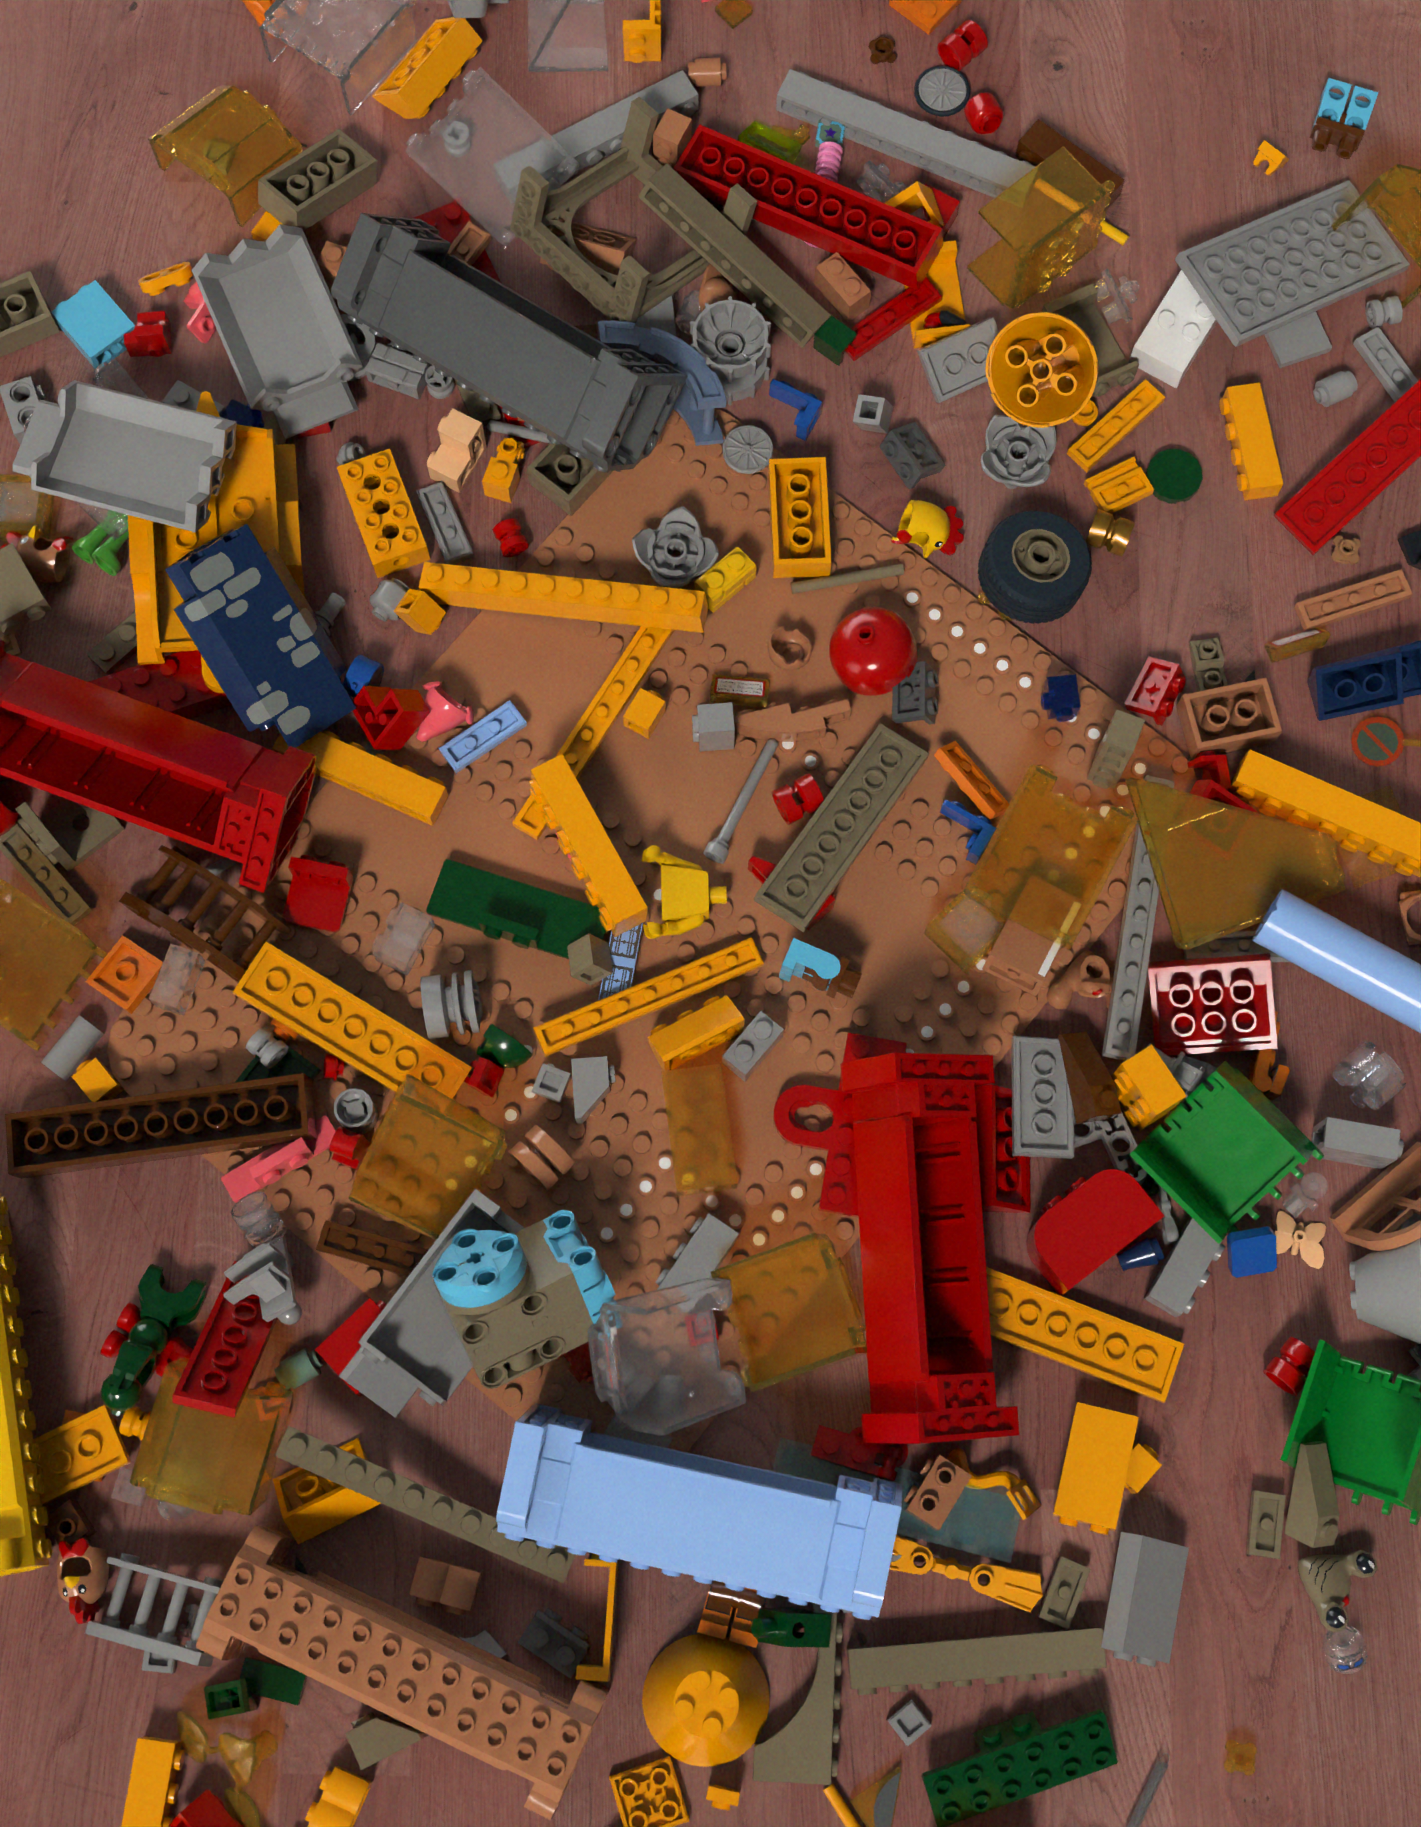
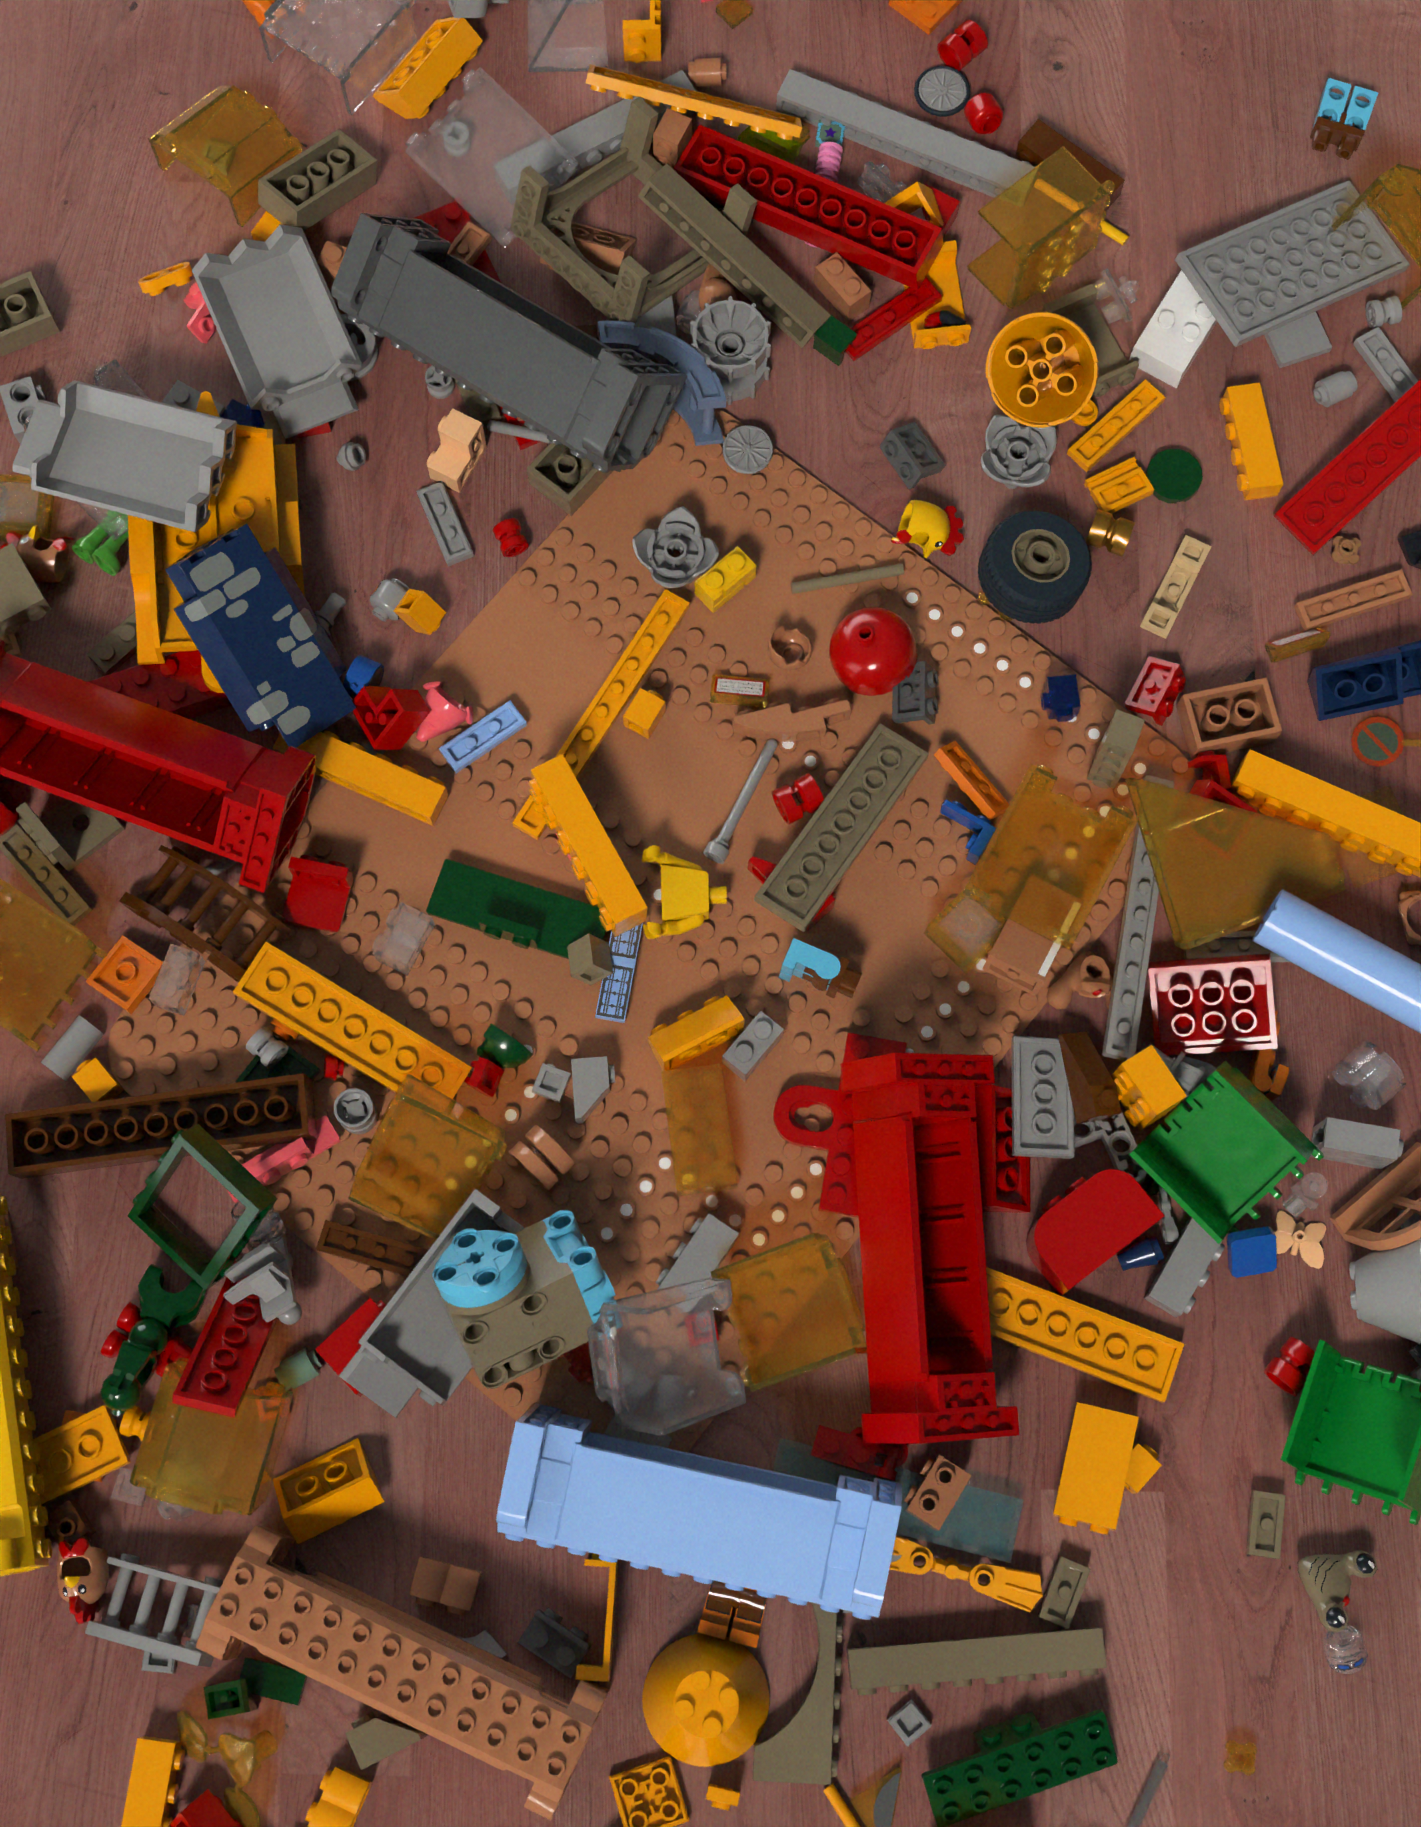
(93, 324): medium azure brick -> none
(150, 335): red brick -> none
(232, 1176): none -> dark green window
(348, 1147): red leg -> none
(388, 497): light orange brick -> none
(396, 370): light grey brick -> none
(418, 1502): dark tan plate -> none
(450, 1004): light grey wheel -> none
(502, 472): light orange brick -> none
(565, 597): light orange brick -> none
(648, 996): light orange tile -> none
(683, 99): none -> light orange plate
(714, 727): light grey brick -> none
(776, 1627): dark green torso -> none
(799, 517): light orange brick -> none
(807, 403): blue bracket -> none
(873, 413): light grey brick -> none
(882, 44): reddish brown plate -> none
(958, 360): light grey tile -> none
(997, 1478): light orange piece -> none
(1144, 1599): light grey brick -> none
(1175, 586): none -> tan slope
(1207, 664): dark tan slope -> none
(1272, 155): light orange tile -> none
(1313, 1501): dark tan slope -> none

